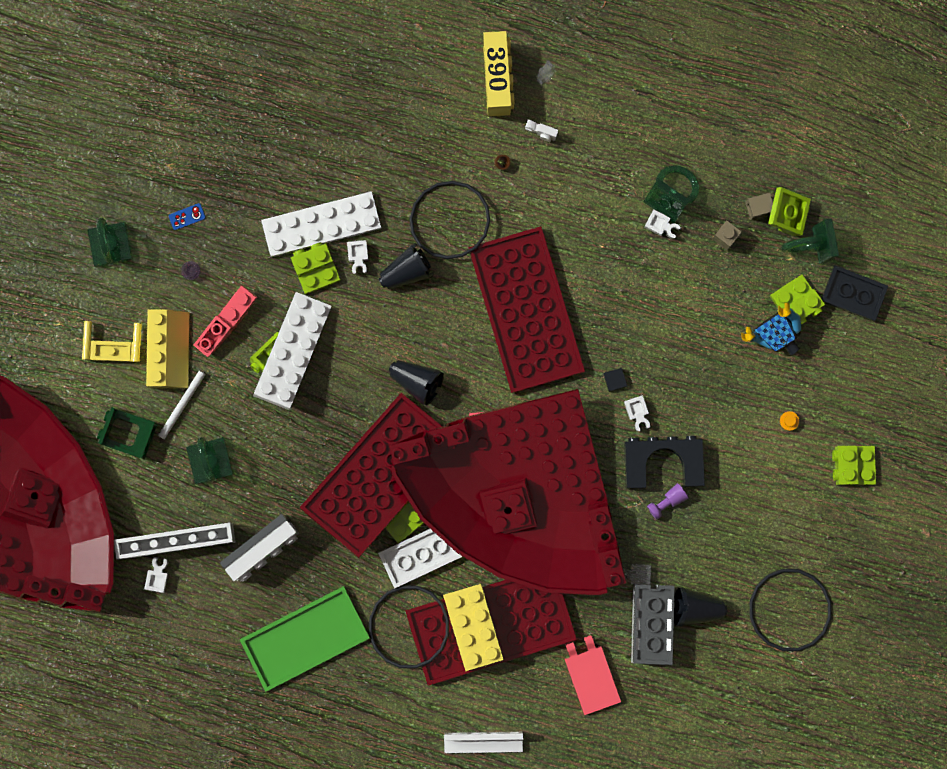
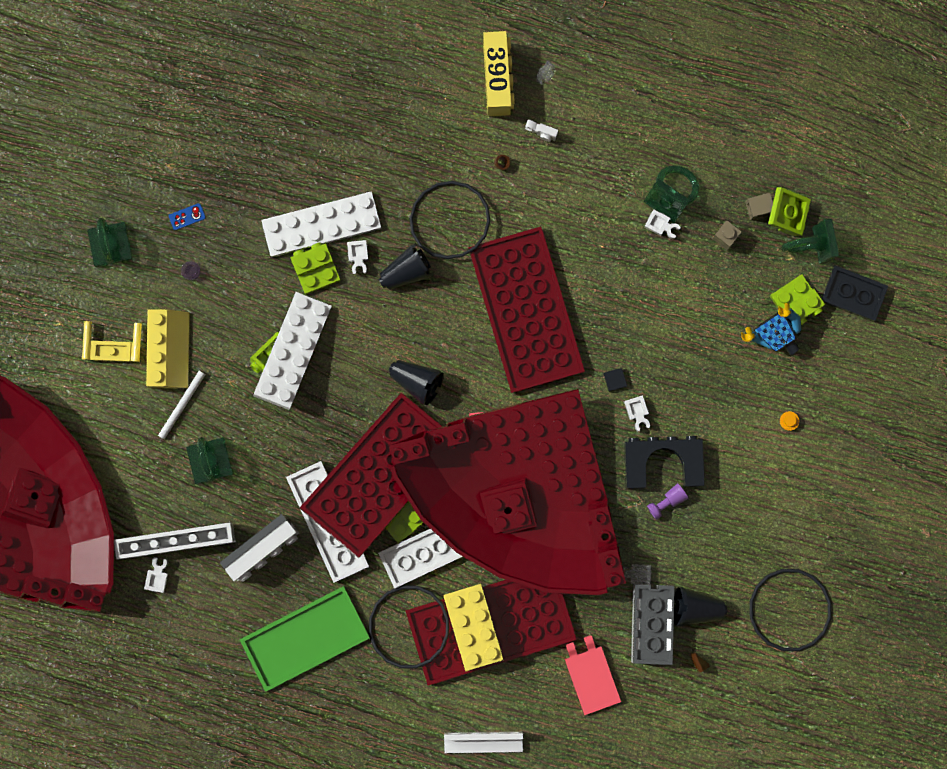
(143, 438): dark green window -> none
(226, 321): coral slope -> none
(336, 557): none -> white plate
(700, 664): none -> reddish brown slope
(854, 465): lime plate -> none

